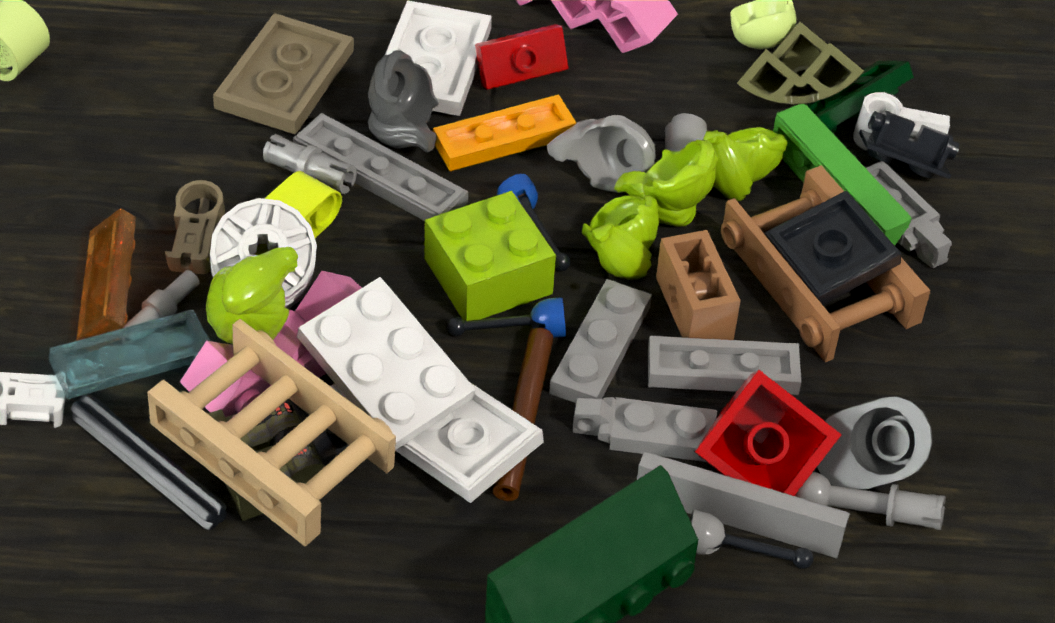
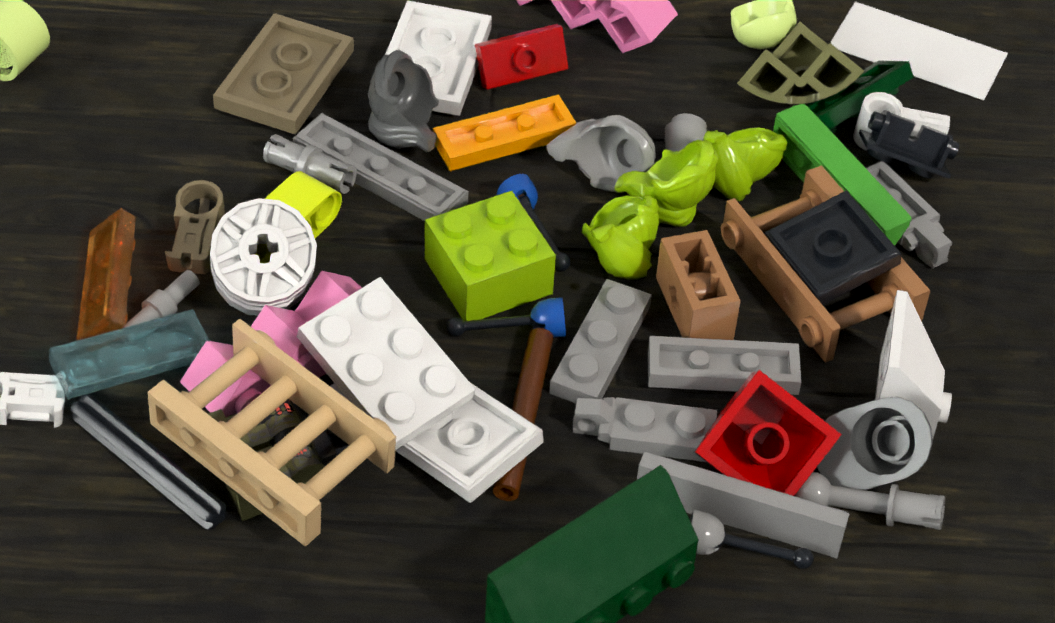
(251, 293): lime hair -> none
(911, 365): none -> white slope
(931, 52): none -> white sticker

